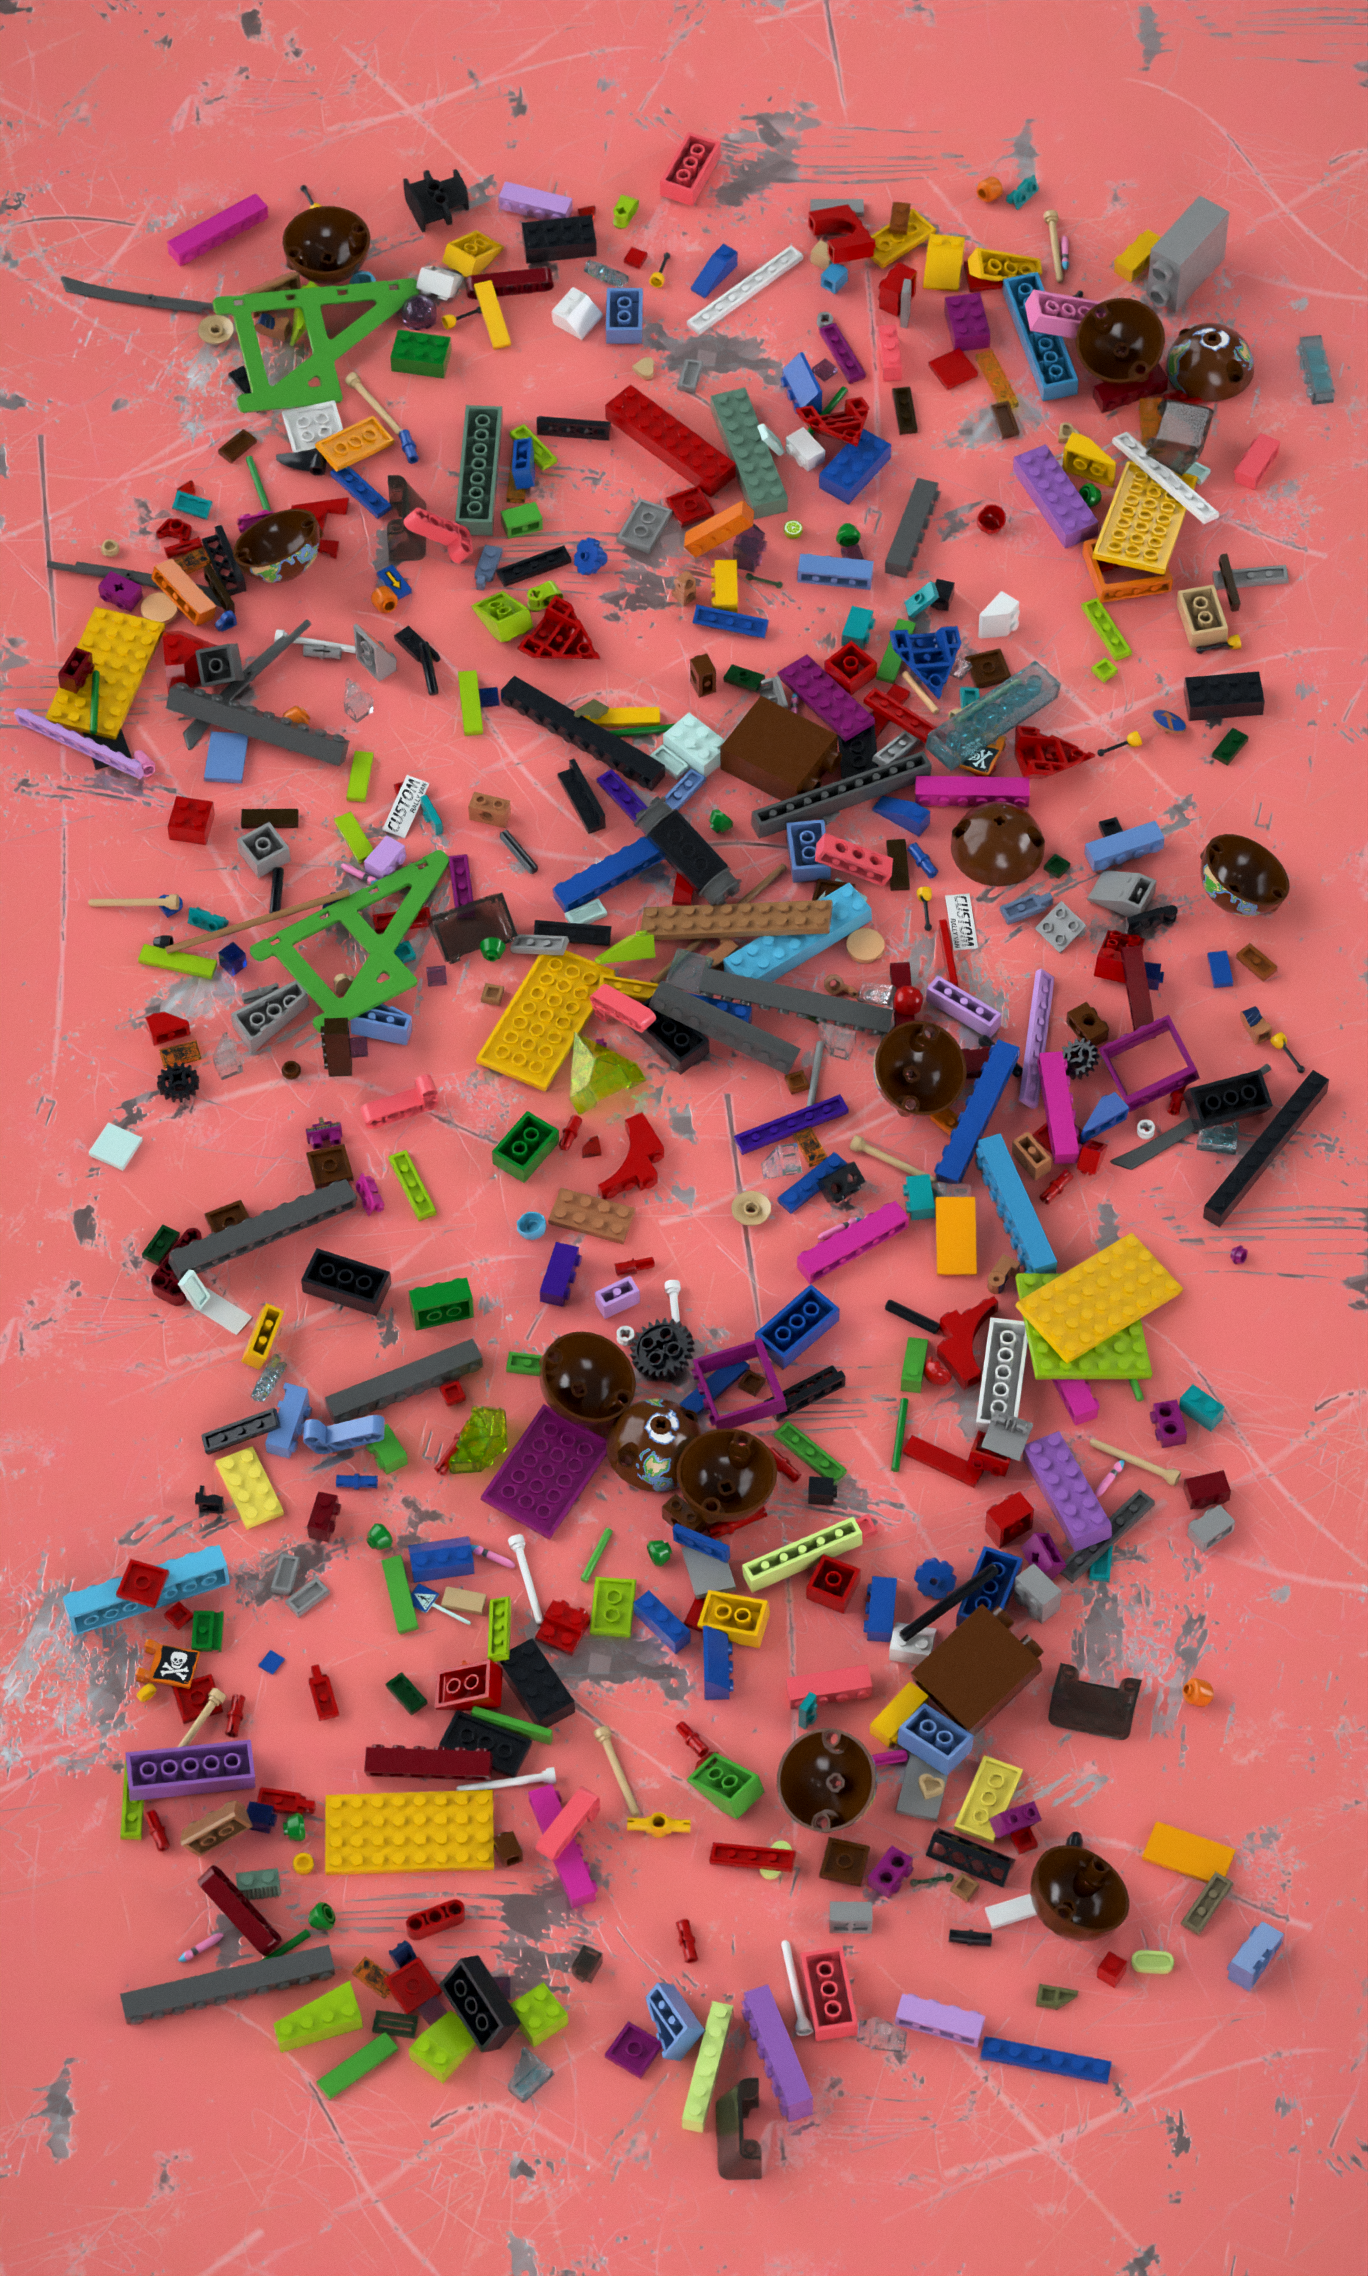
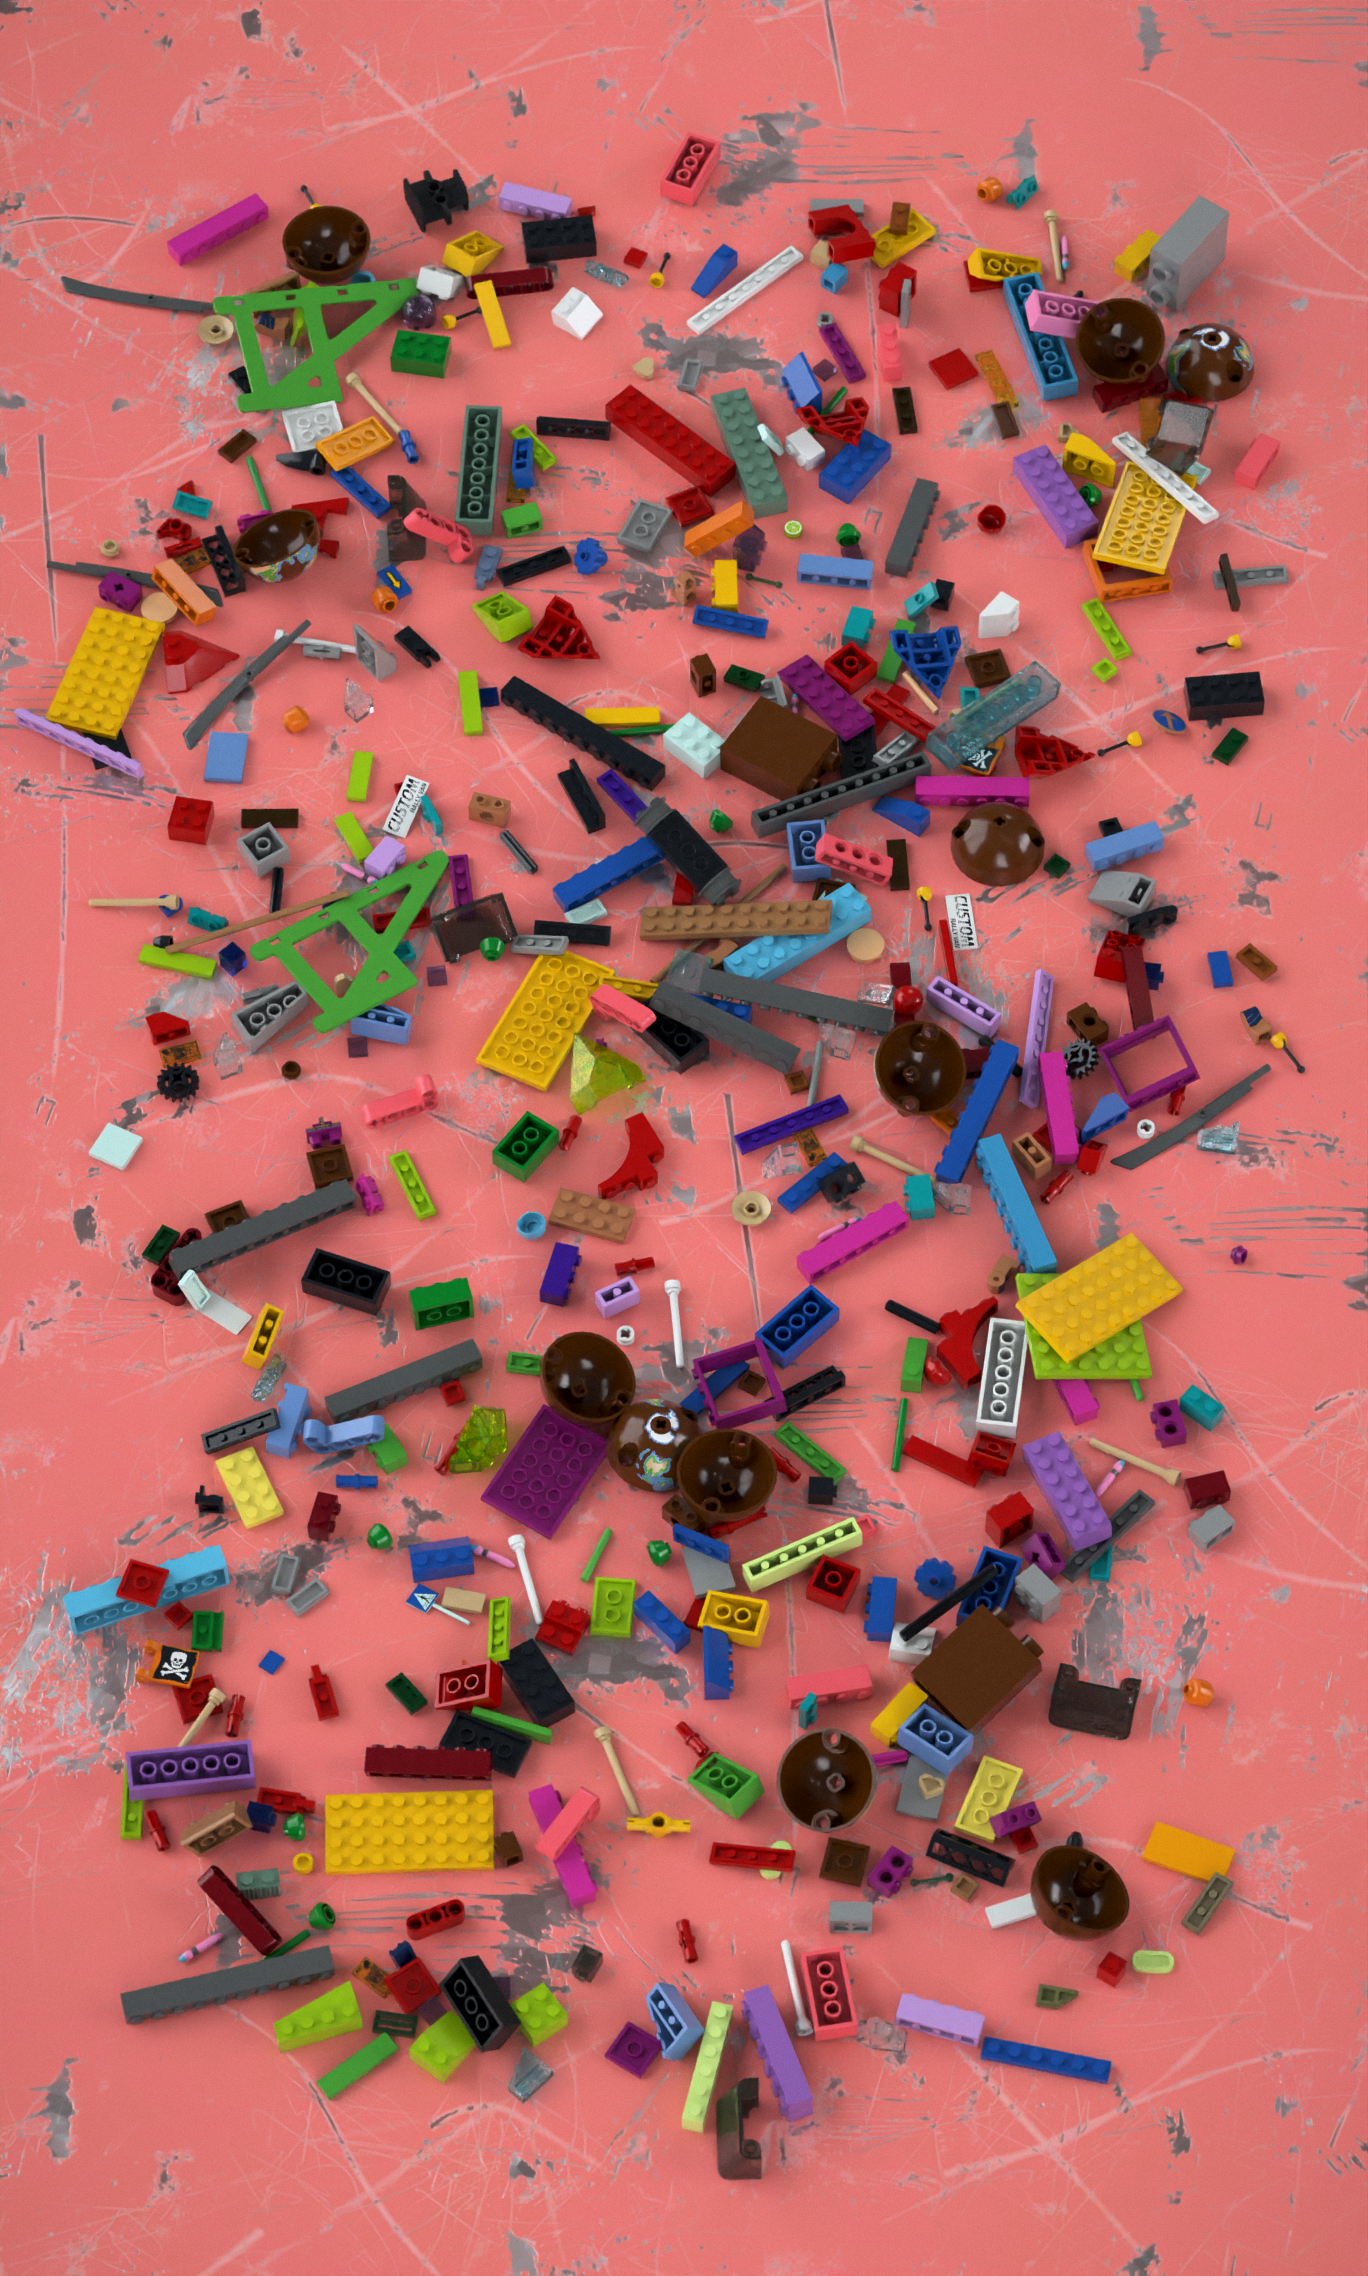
(76, 670): dark red brick -> none
(94, 702): green bar -> none
(146, 1692): yellow tile -> none
(147, 764): bright pink cone -> none
(218, 589): dark brown tile -> none
(219, 665): dark grey brick -> none
(226, 621): blue tile -> none
(257, 724): dark grey brick -> none
(336, 1047): dark brown brick -> none
(400, 1594): bright green tile -> none
(428, 668): black axle -> none
(492, 994): medium nougat tile -> none
(543, 595): lime piece -> none
(547, 1776): white piece -> none
(591, 1148): clear red tile -> none
(593, 709): olive tile -> none
(624, 211): lime piece -> none
(624, 315): medium blue brick -> none
(630, 948): lime slope -> none
(662, 1349): black gear -> none
(673, 764): light aqua tile -> none
(684, 789): medium blue tile -> none
(840, 986): nougat plate -> none
(922, 860): blue pin -> none
(944, 262): yellow slope -> none
(956, 1236): light orange tile -> none
(960, 668): clear tile -> none
(967, 322): magenta brick -> none
(970, 1937): black pin -> none
(1007, 1435): light grey hinge -> none
(1025, 907): sand blue hinge -> none
(1061, 927): light grey hinge -> none
(1202, 616): tan brick -> none
(1227, 1100): black brick -> none
(1243, 876): reddish brown piece -> none
(1254, 1955): medium blue wedge -> none
(1265, 1148): black brick -> none
(1316, 370): clear light blue brick -> none

